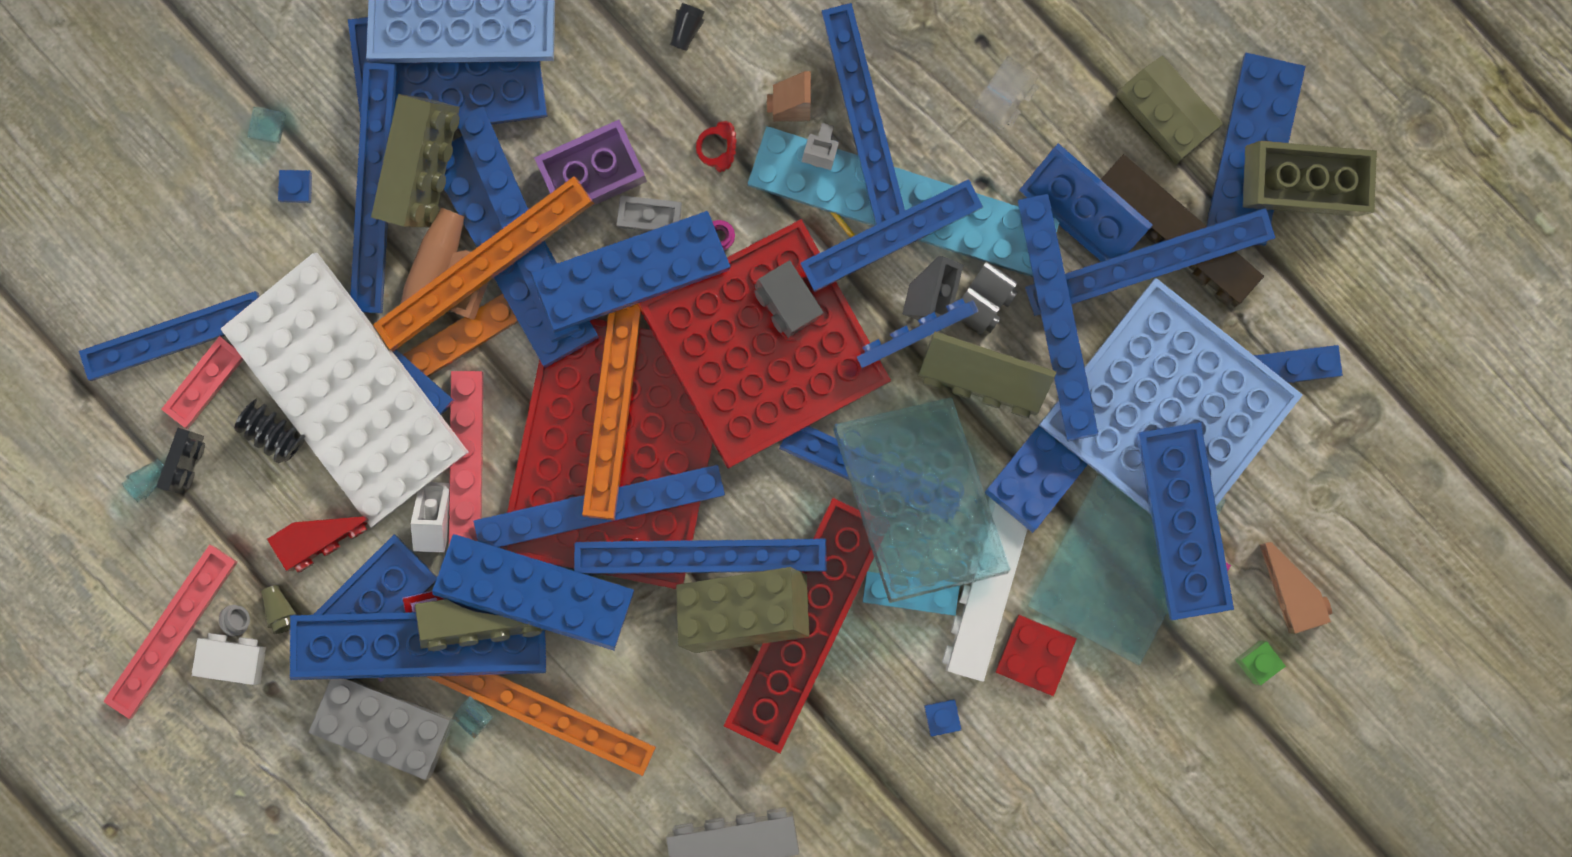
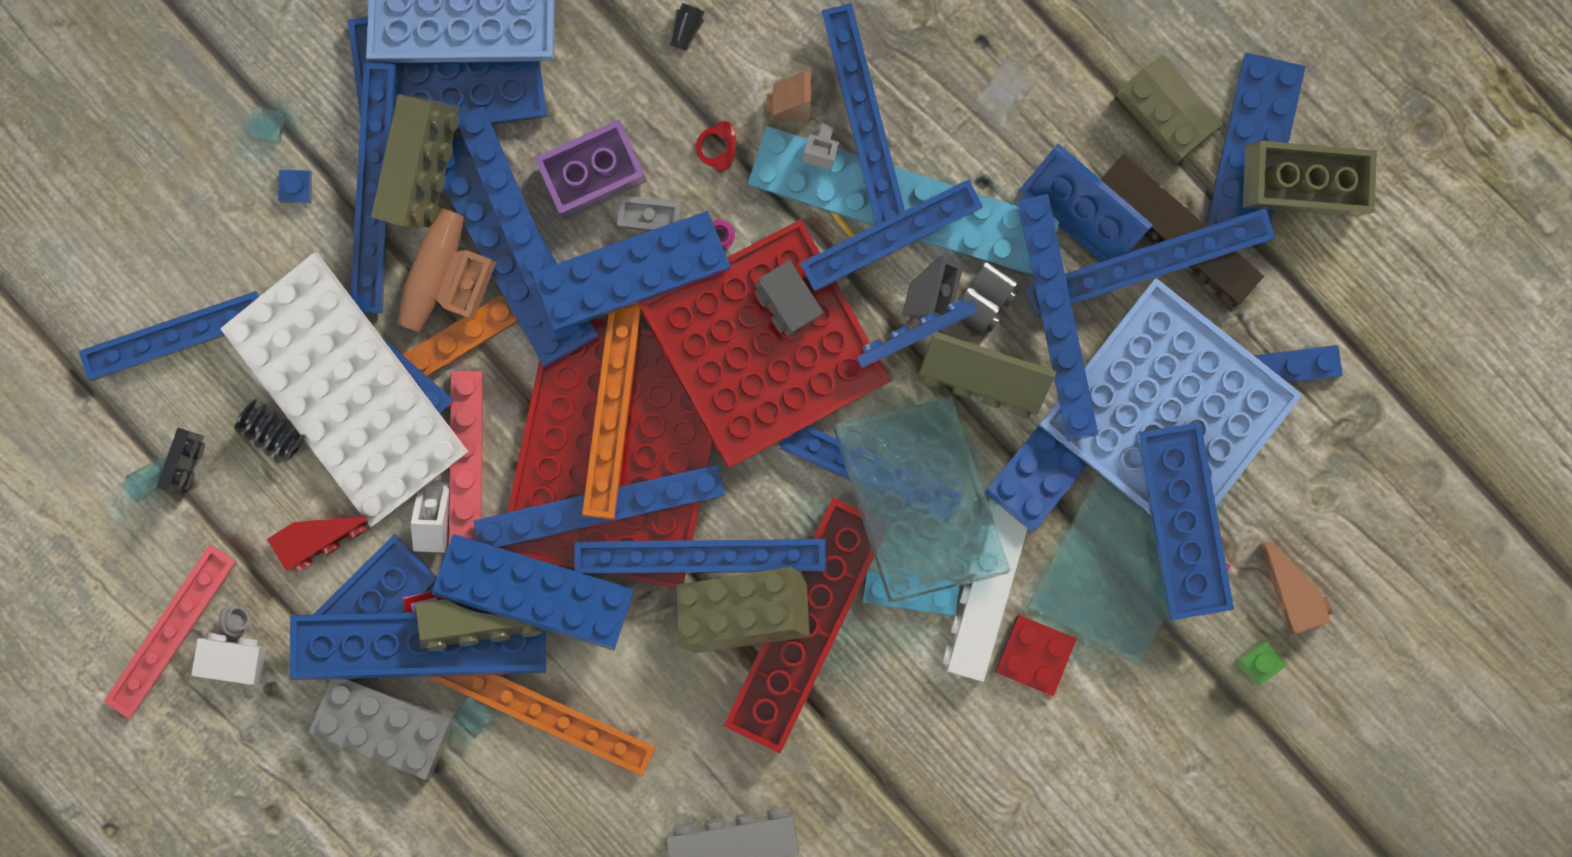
(203, 383): coral plate -> none
(277, 609): olive cone -> none
(483, 263): orange plate -> none
(942, 717): blue plate -> none

